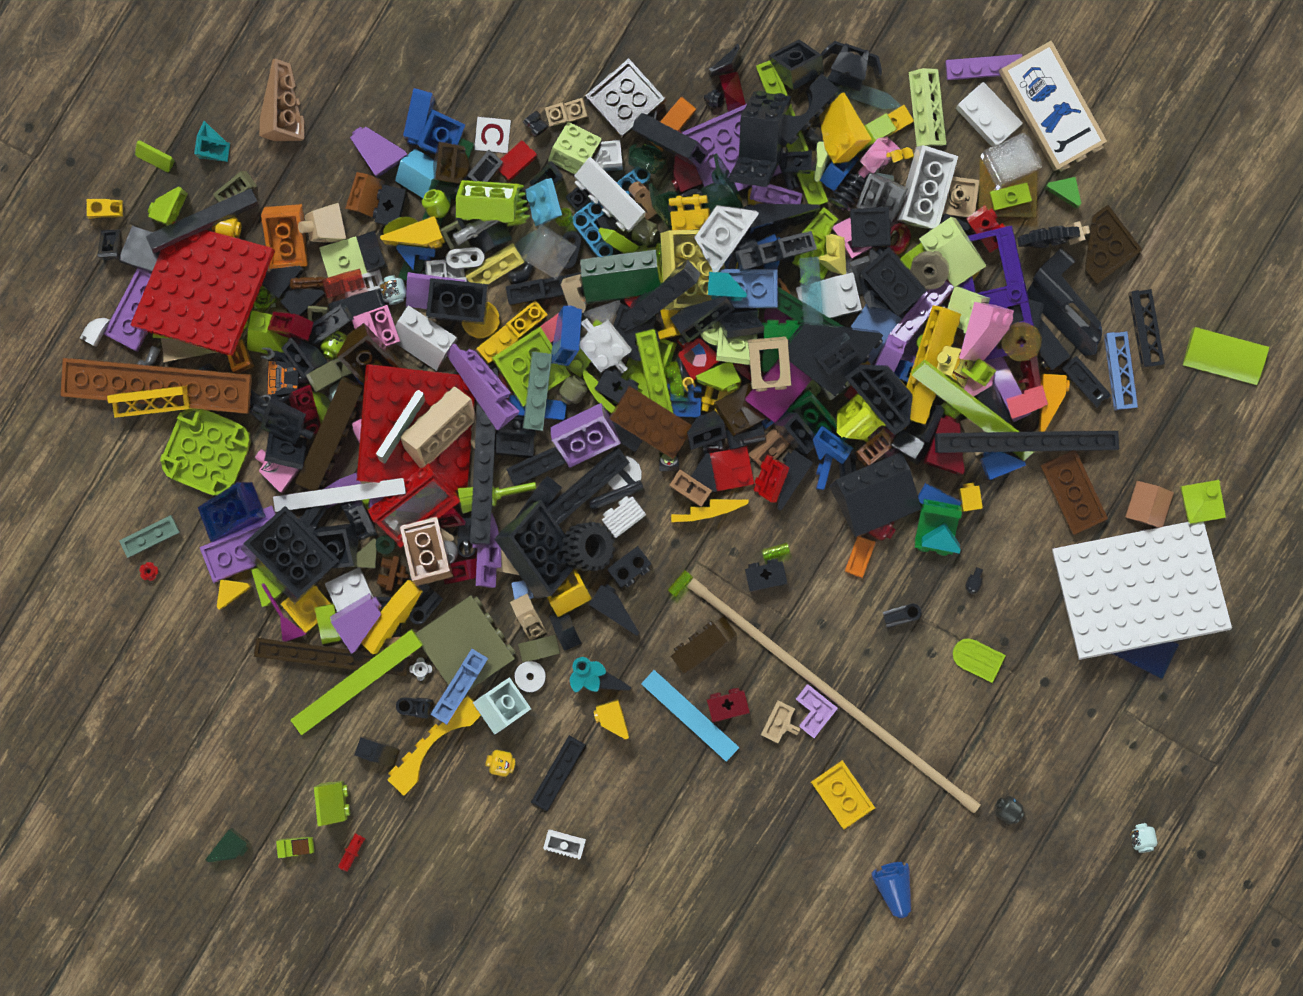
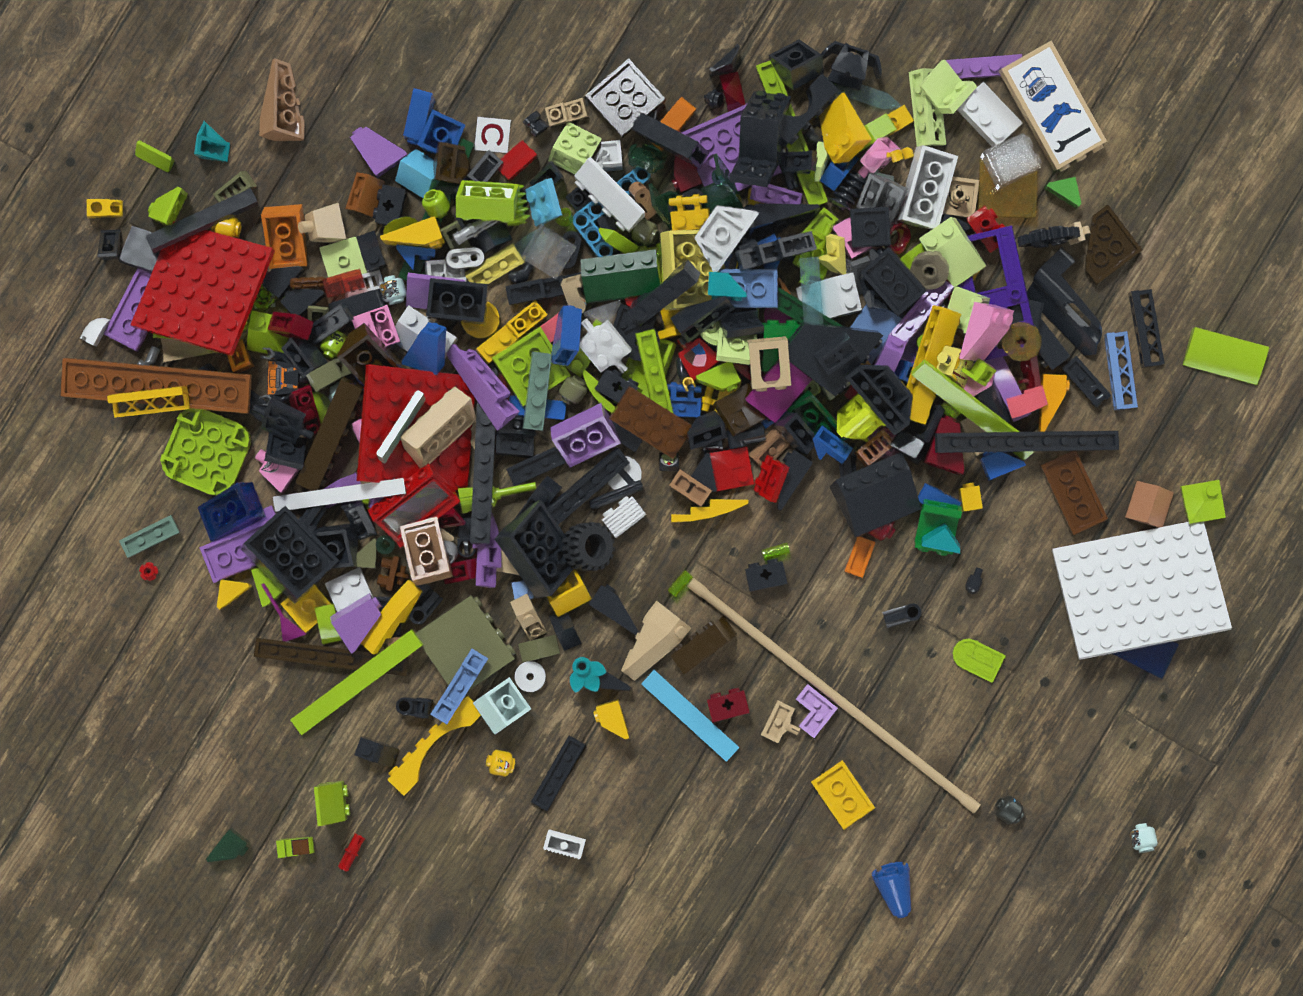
(425, 669): white plate -> none
(428, 349): none -> blue slope
(627, 563): black brick -> none
(658, 637): none -> tan wedge
(676, 386): clear neon green plate -> none
(823, 471): blue plate -> none
(946, 88): none -> yellowish green bracket
(1010, 196): lime plate -> none

